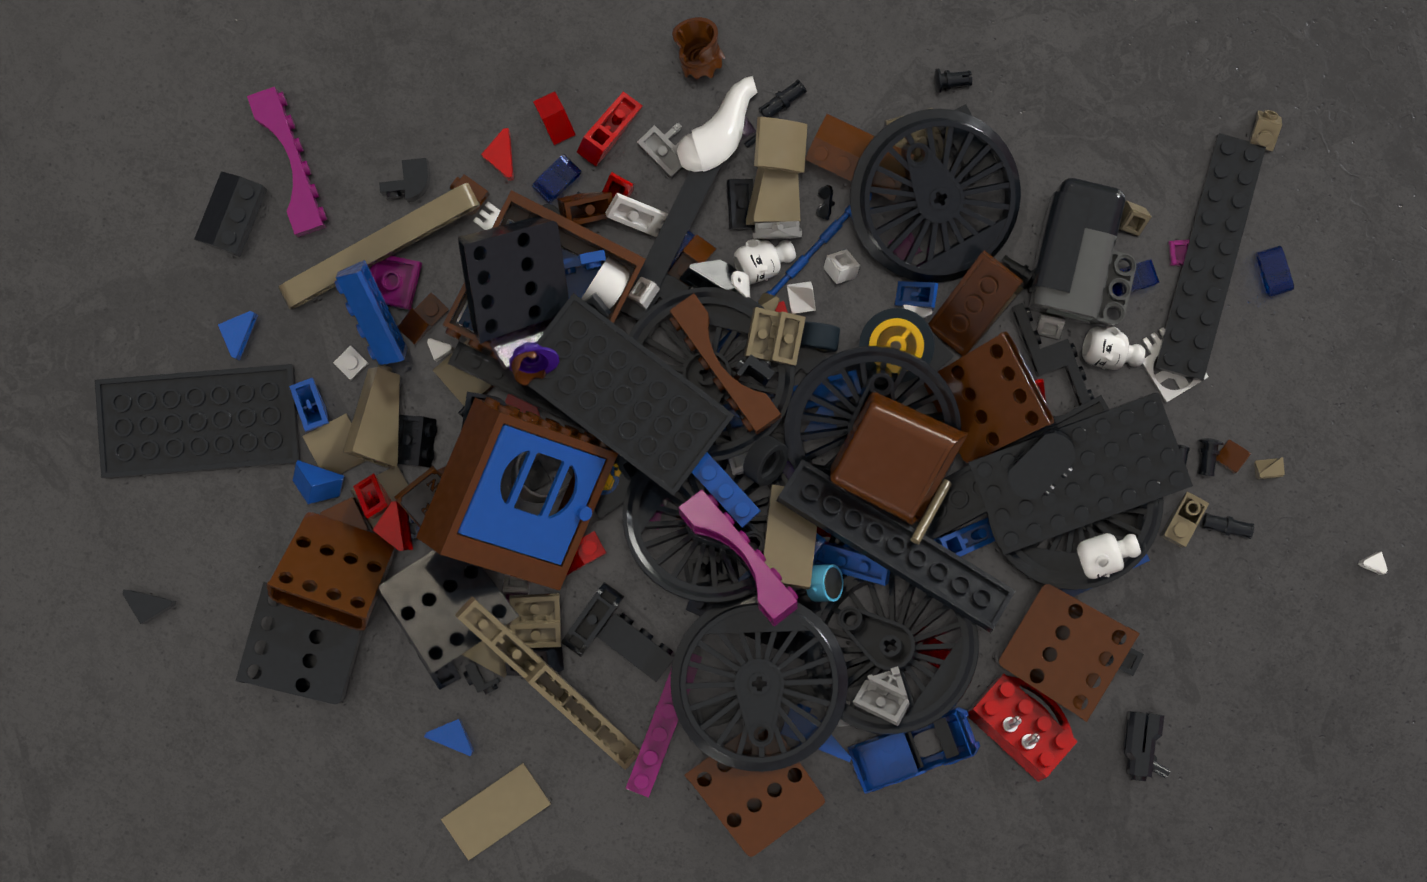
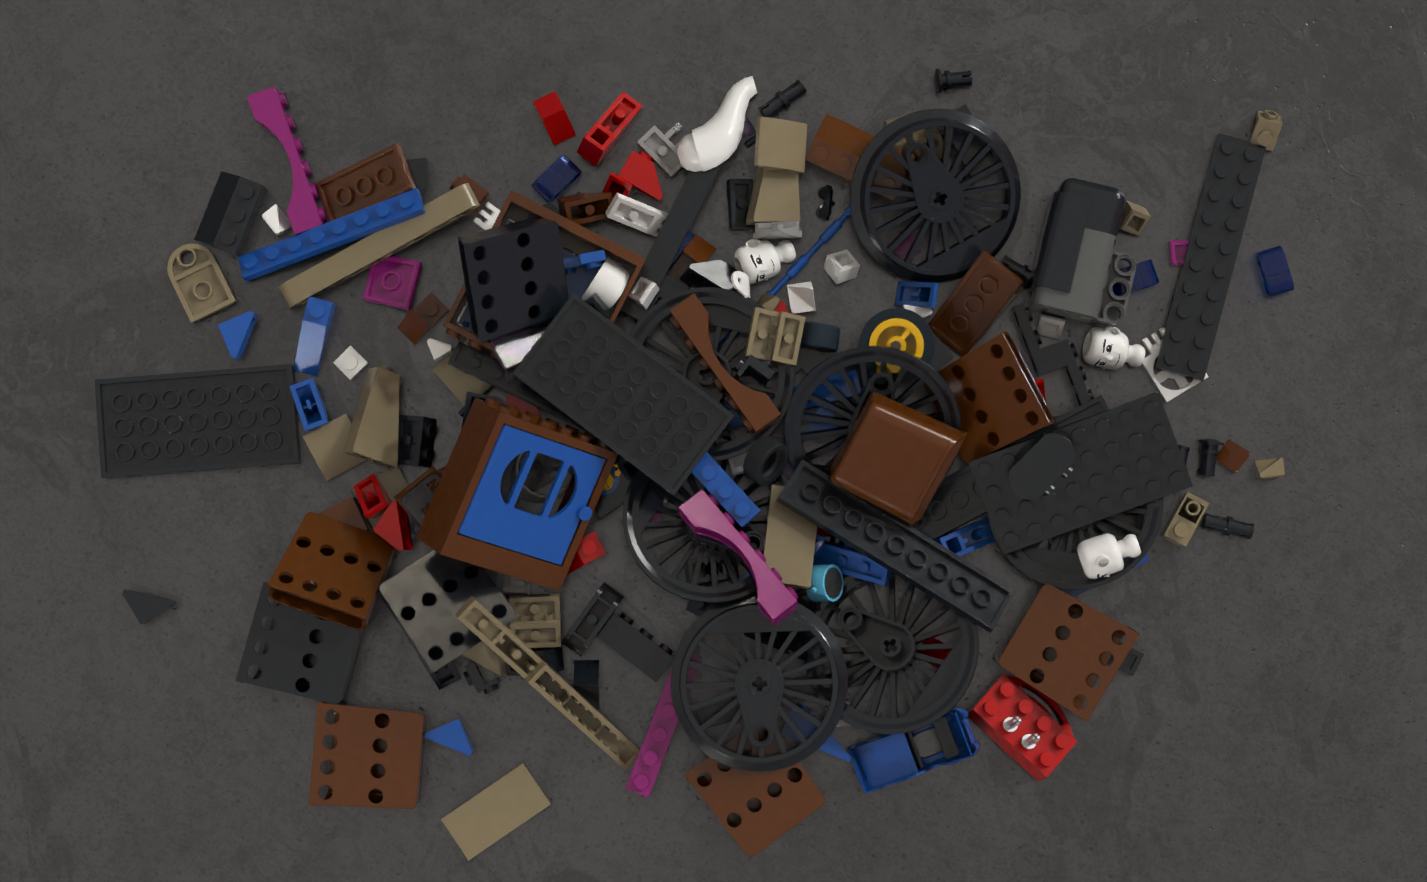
(199, 284): none -> dark tan plate
(277, 220): none -> white slope
(314, 335): none -> blue slope
(316, 483): blue slope -> none
(331, 234): none -> blue plate
(366, 183): none -> reddish brown tile
(371, 757): none -> reddish brown piece
(372, 314): blue slope -> none
(499, 154): red slope -> none
(532, 362): dark purple piece -> none
(587, 680): none -> black slope
(643, 175): none -> red slope
(698, 47): reddish brown hat -> none
(884, 696): light grey slope -> none
(931, 511): dark tan bar -> none
(1139, 745): black piece -> none
(1374, 563): white slope -> none

